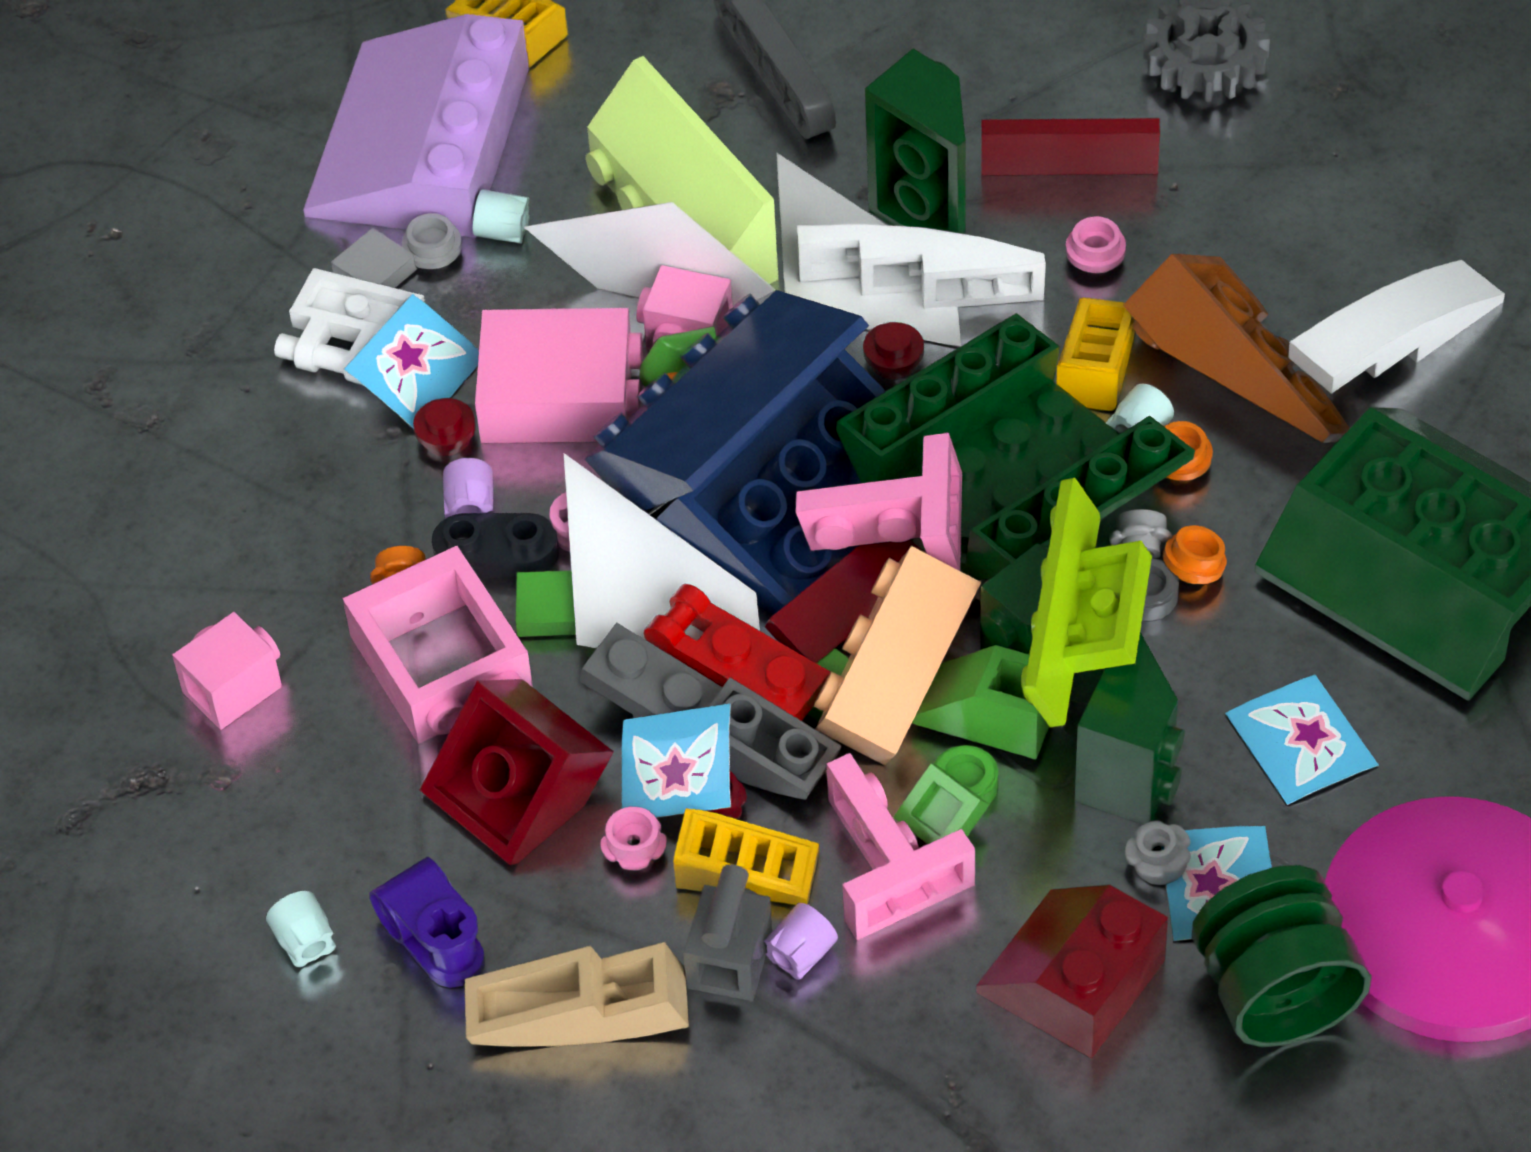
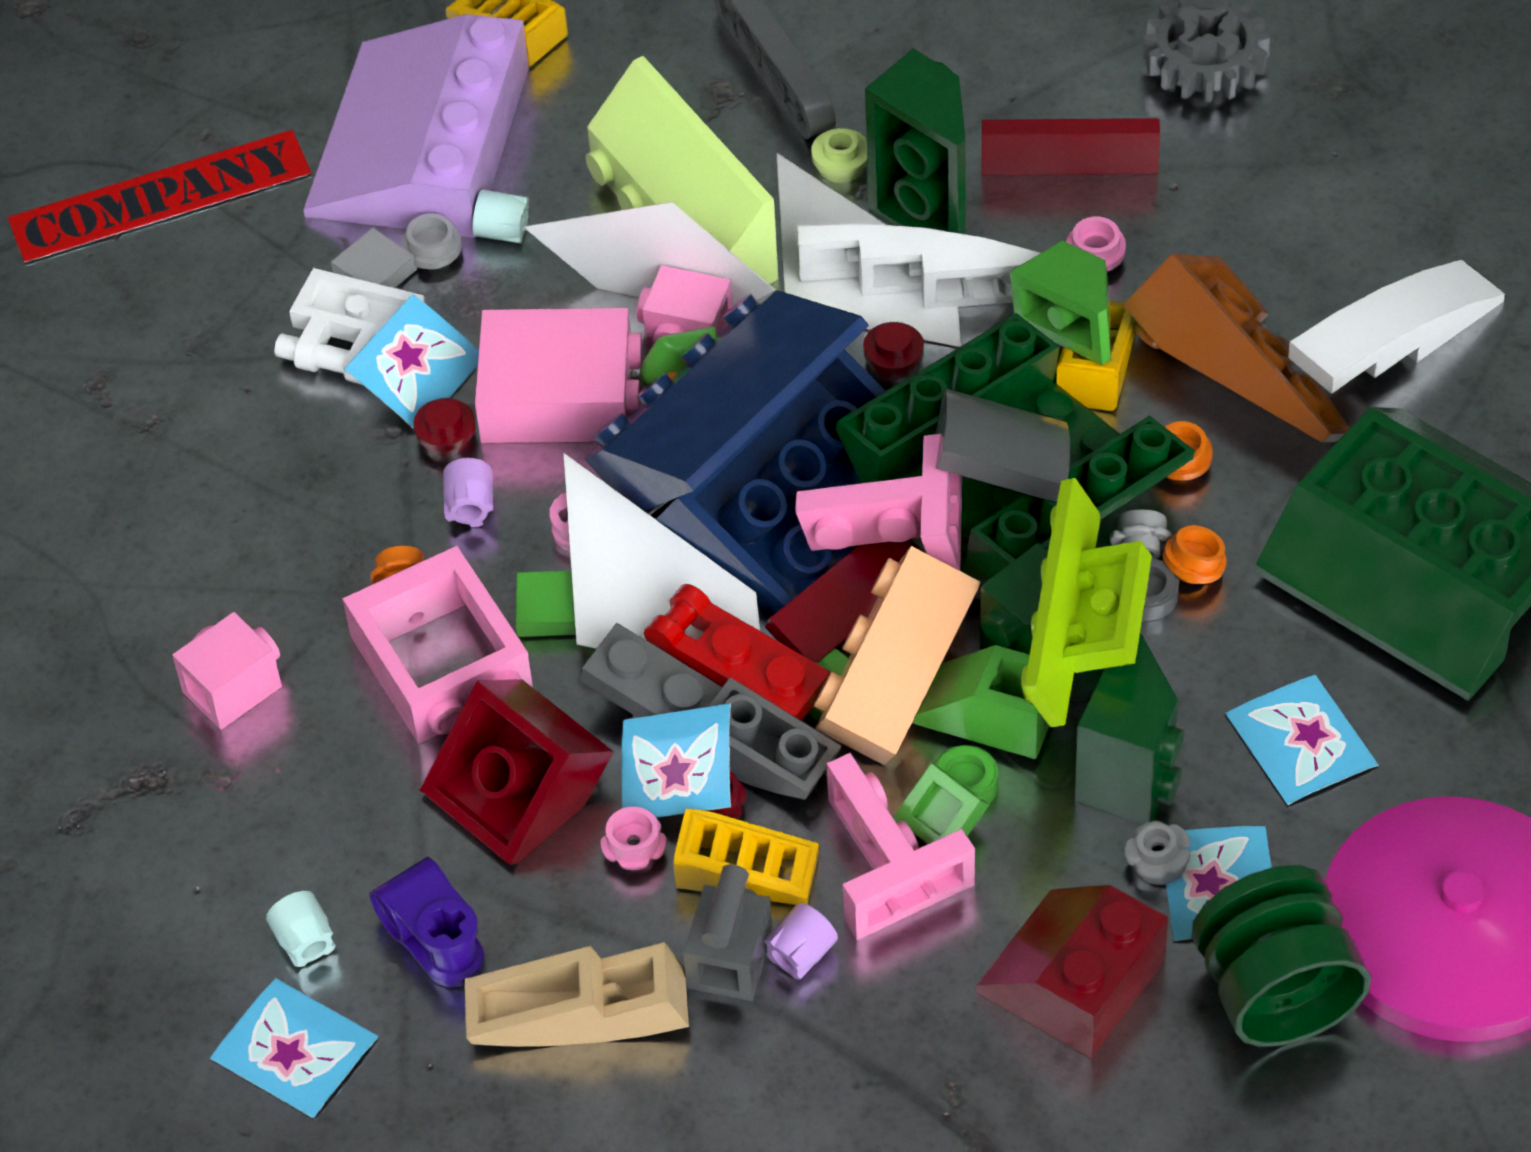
(158, 195): none -> red sticker
(293, 1047): none -> medium azure sticker
(494, 542): black plate -> none
(840, 155): none -> yellowish green plate
(1002, 445): none -> dark grey slope
(1066, 299): none -> bright green slope
(1140, 403): light aqua hose -> none

